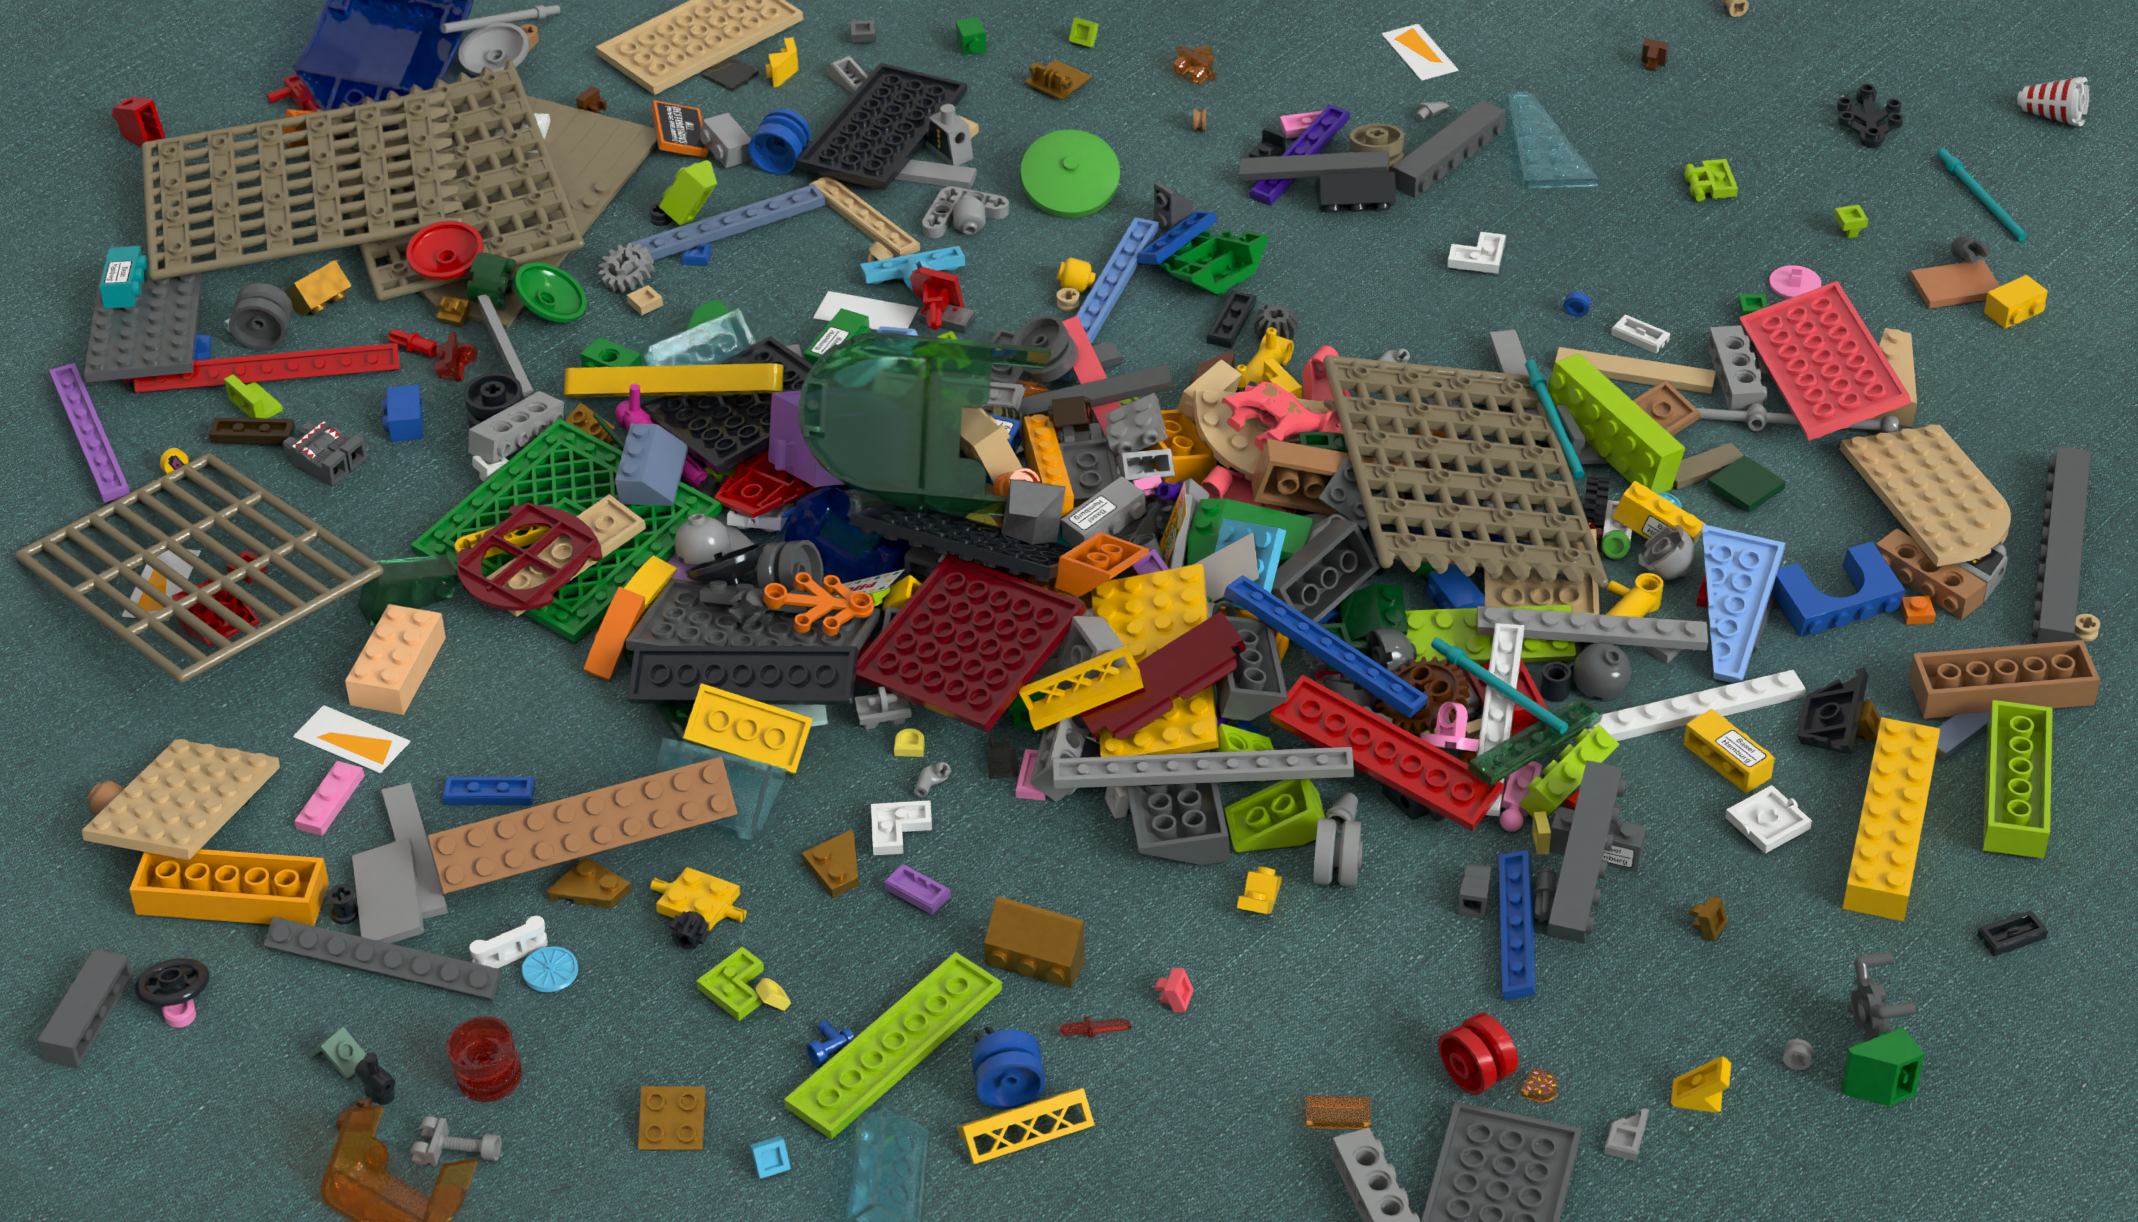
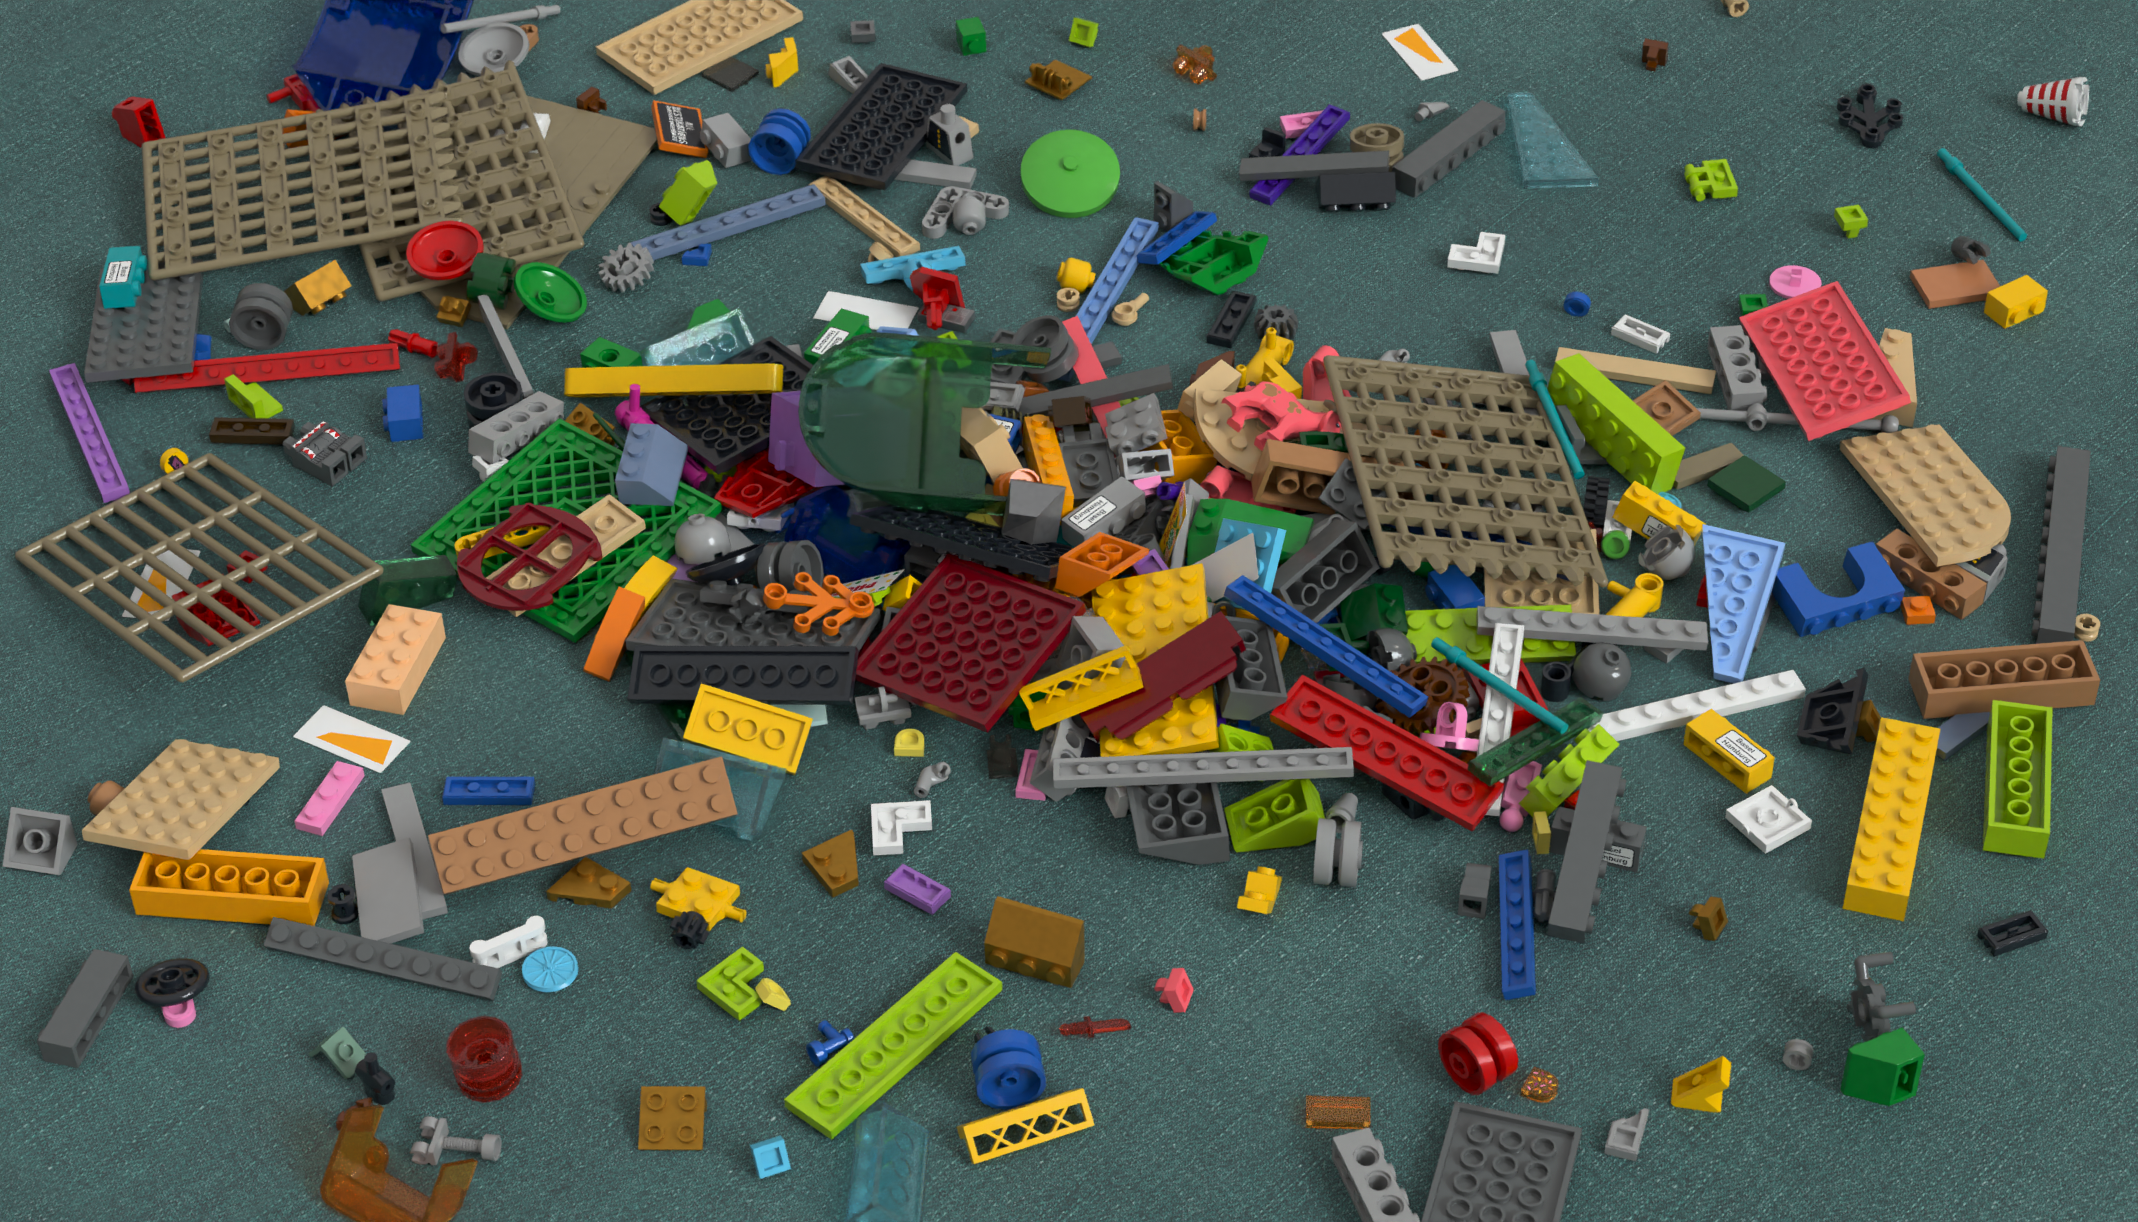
(39, 841): none -> light grey slope
(644, 300): tan plate -> none
(1125, 313): none -> tan plate

